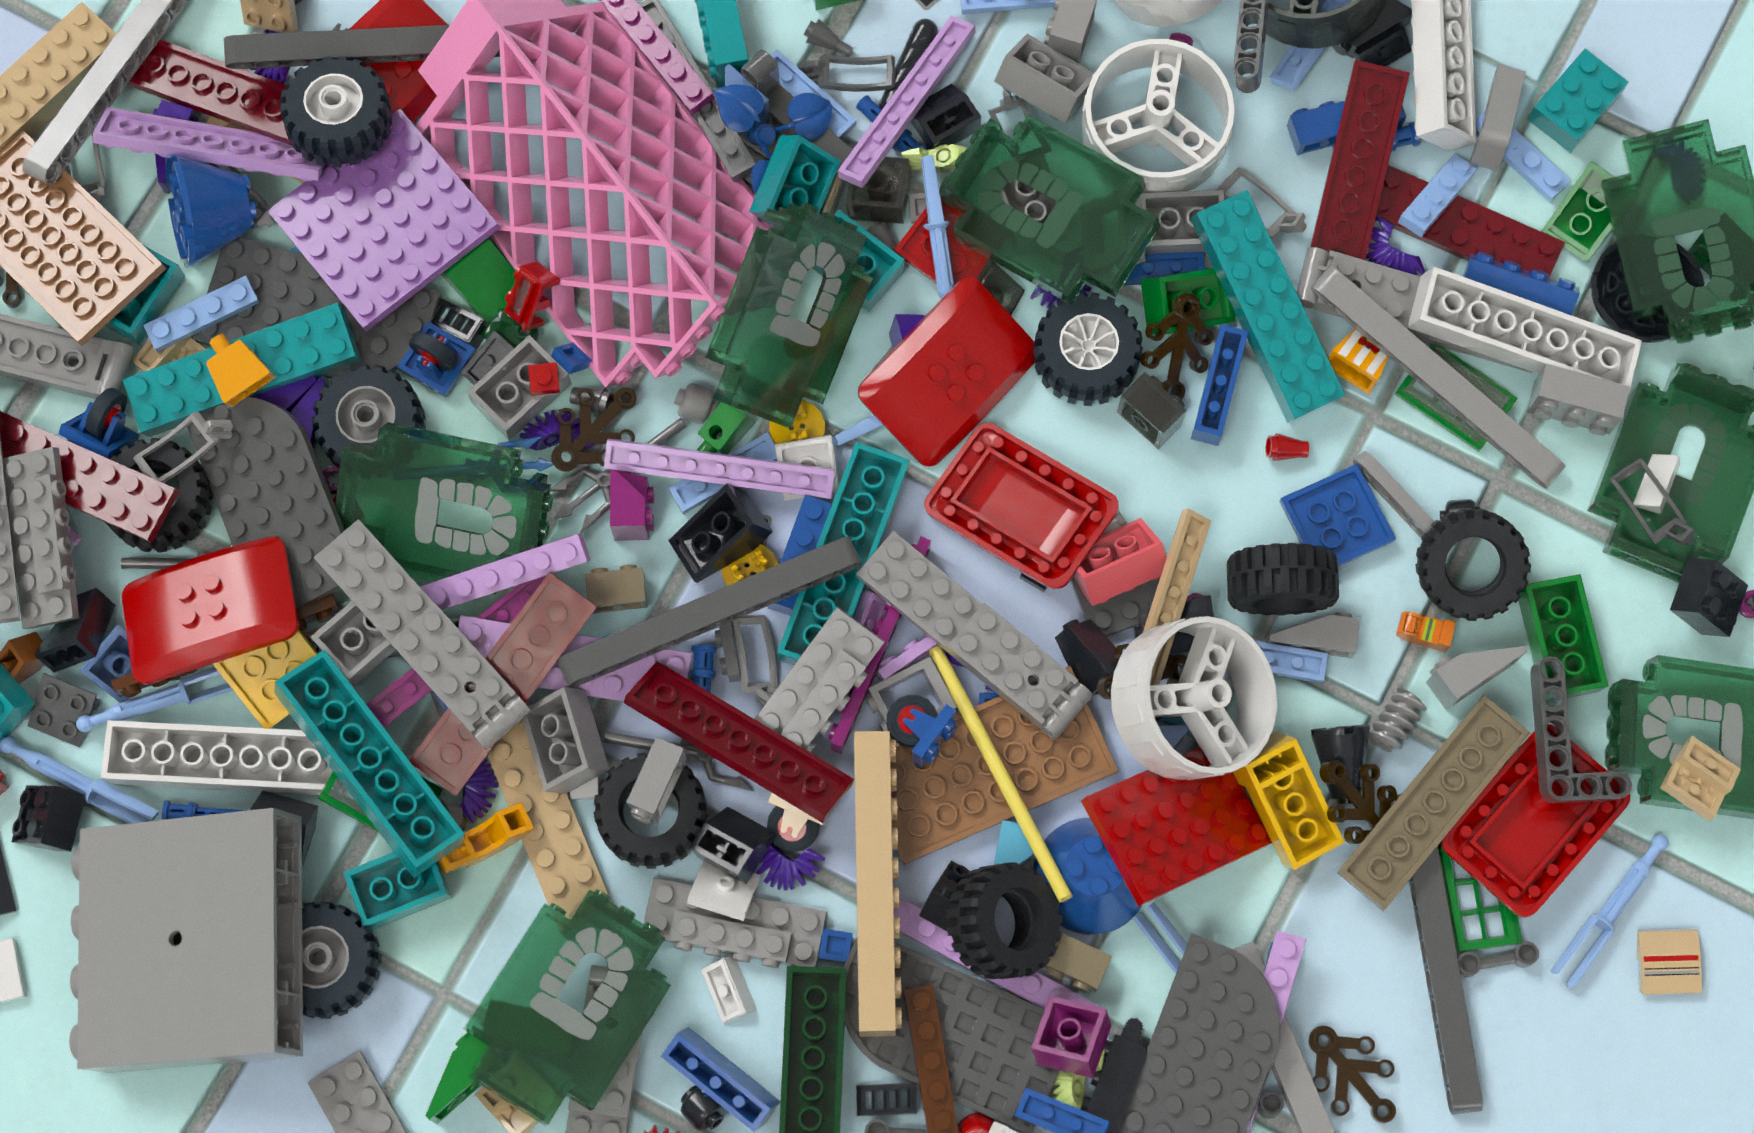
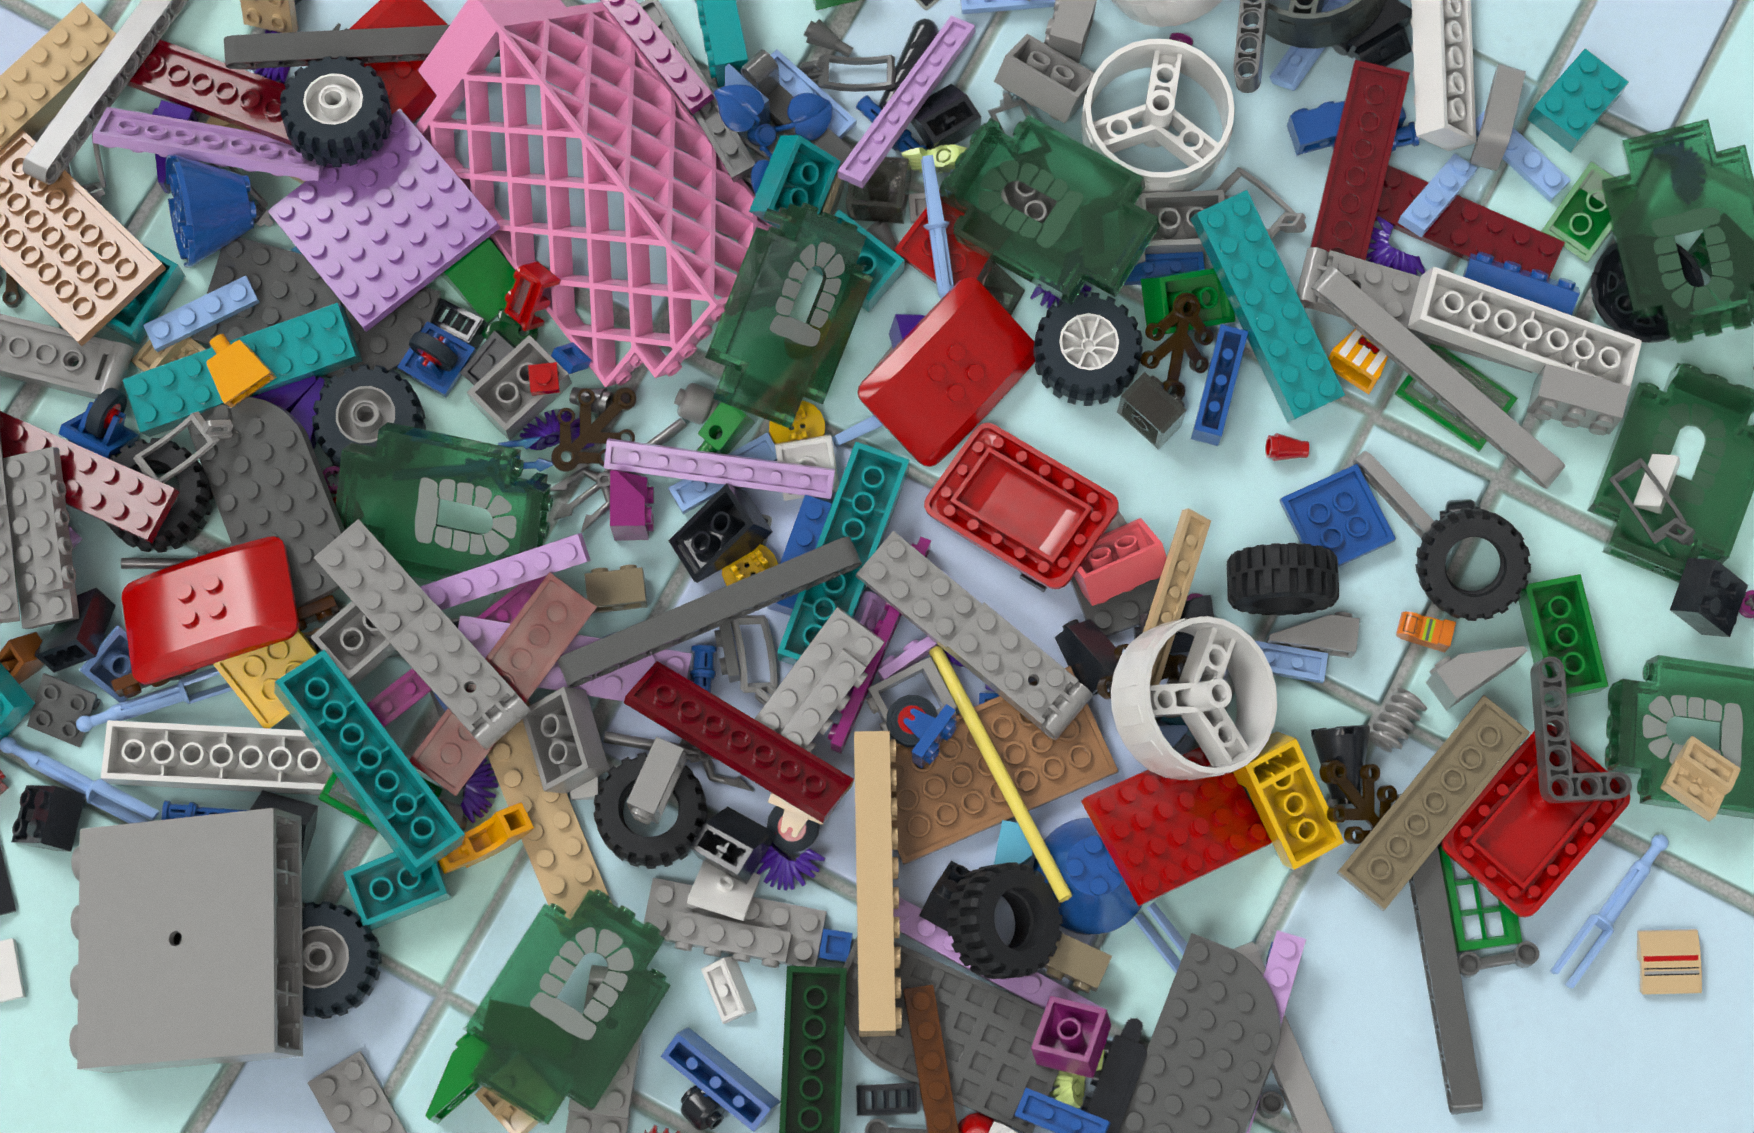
(1348, 1070): dark brown plant -> none

